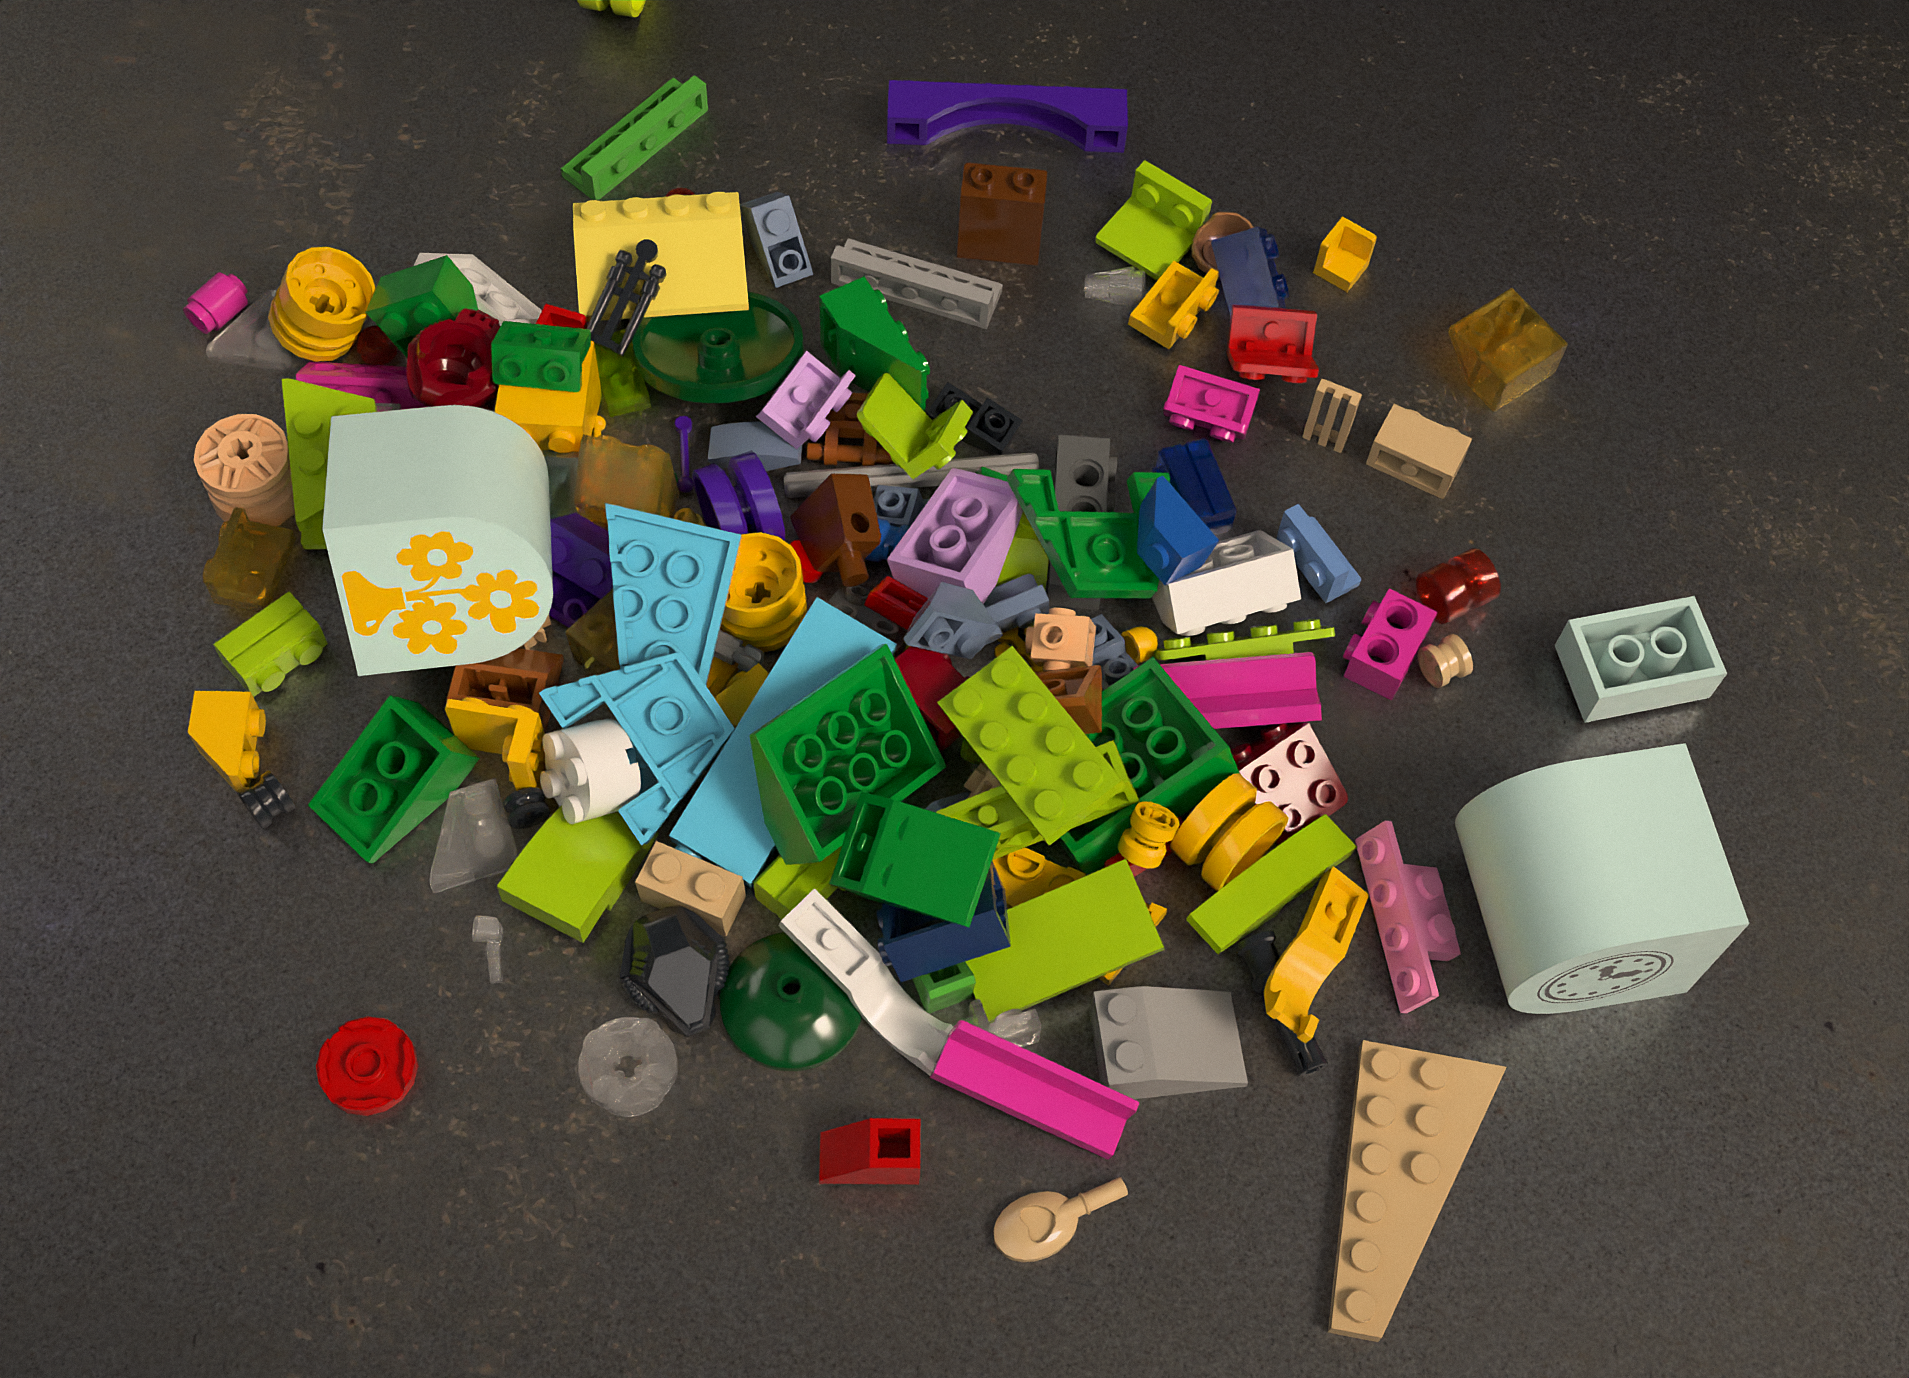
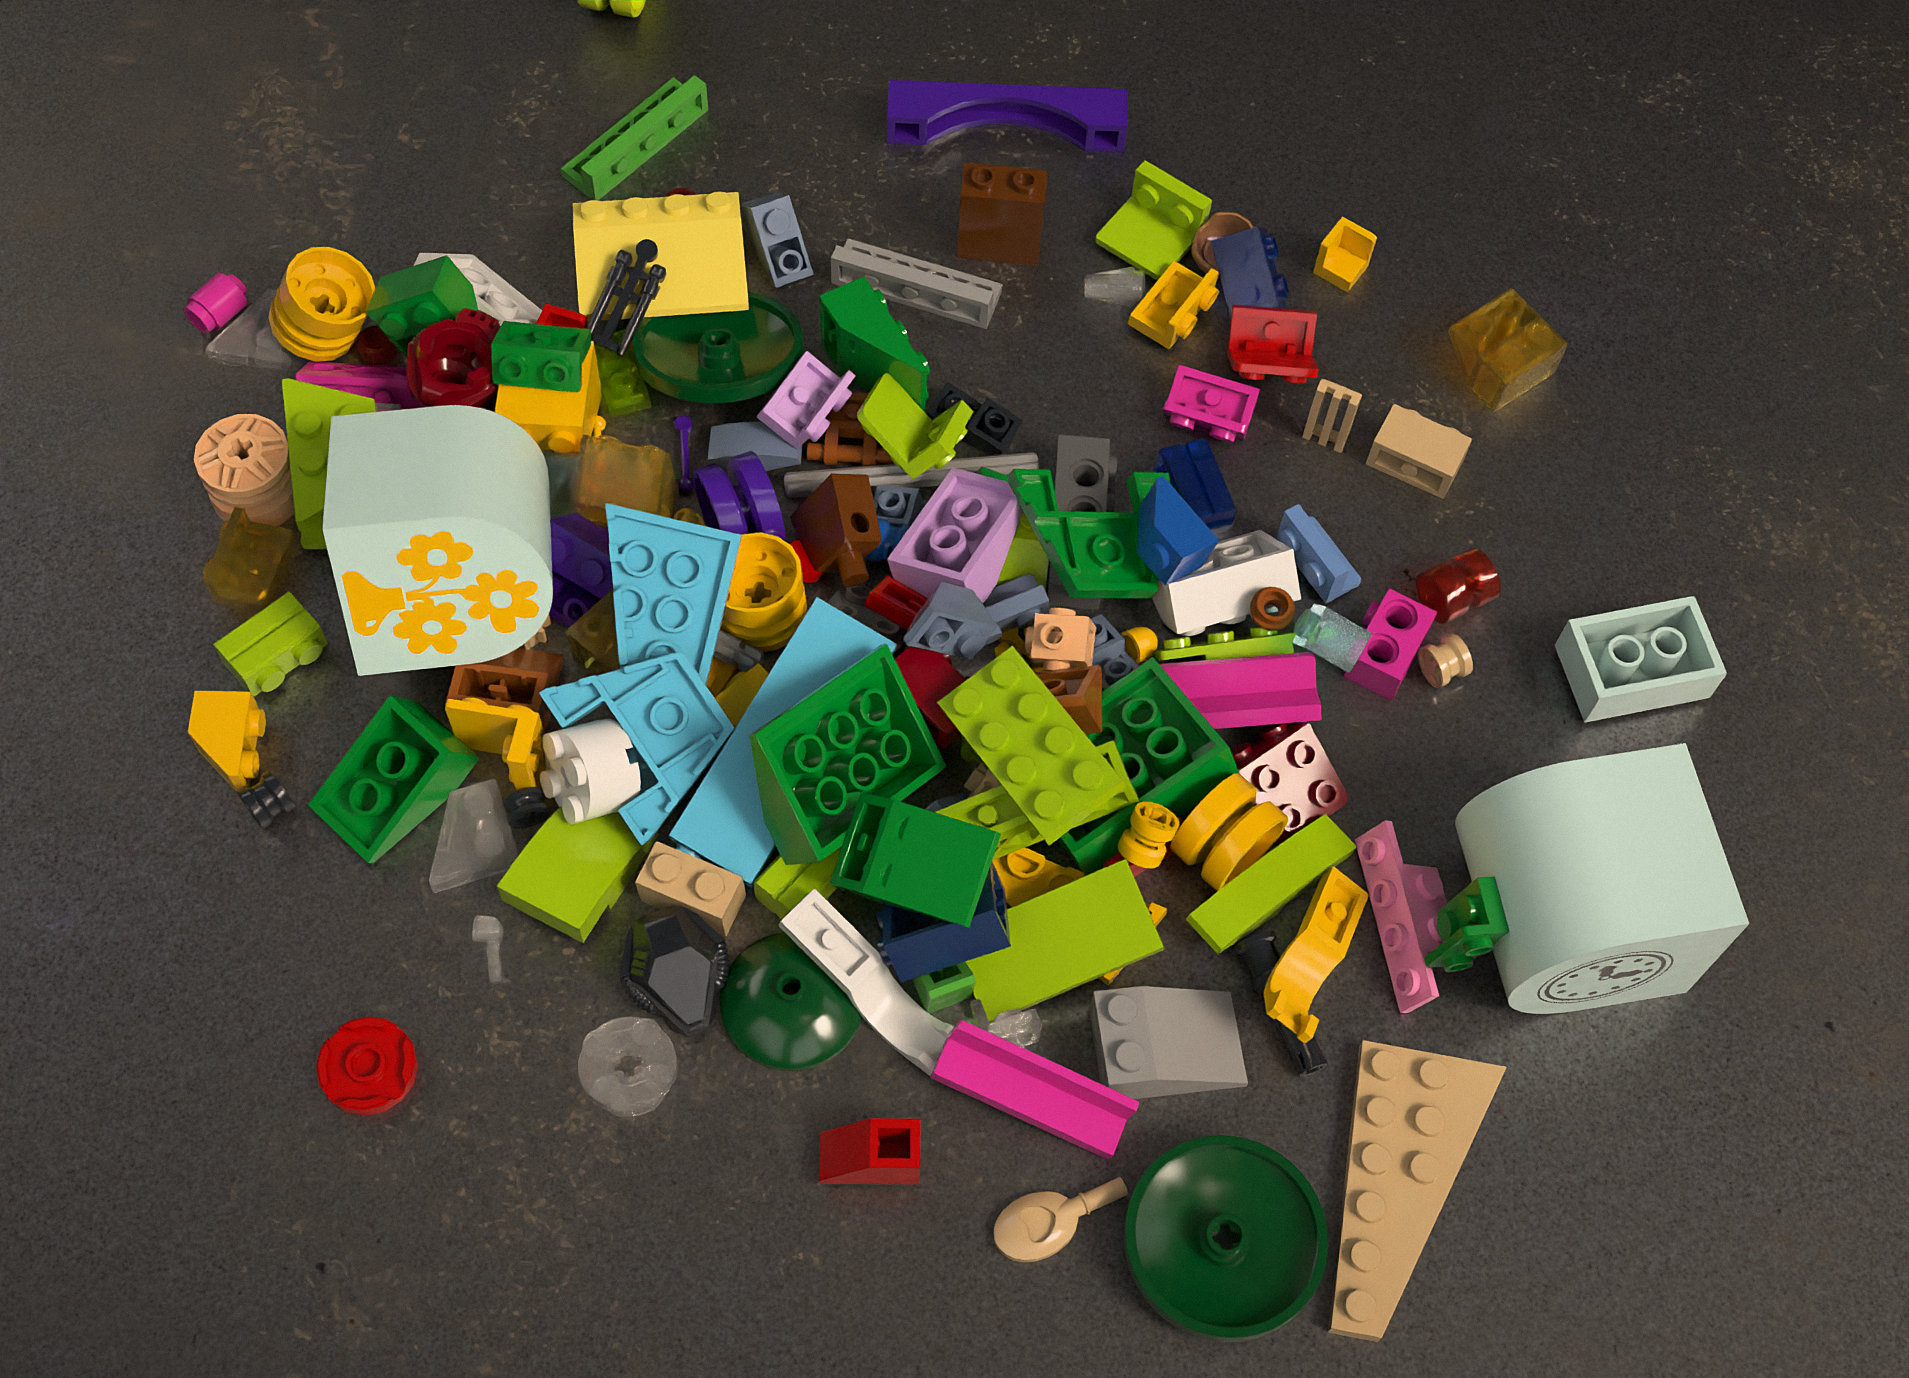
(1225, 1238): none -> dark green dish
(1278, 598): none -> dark orange plate
(1330, 637): none -> clear light blue brick
(1469, 926): none -> green bracket

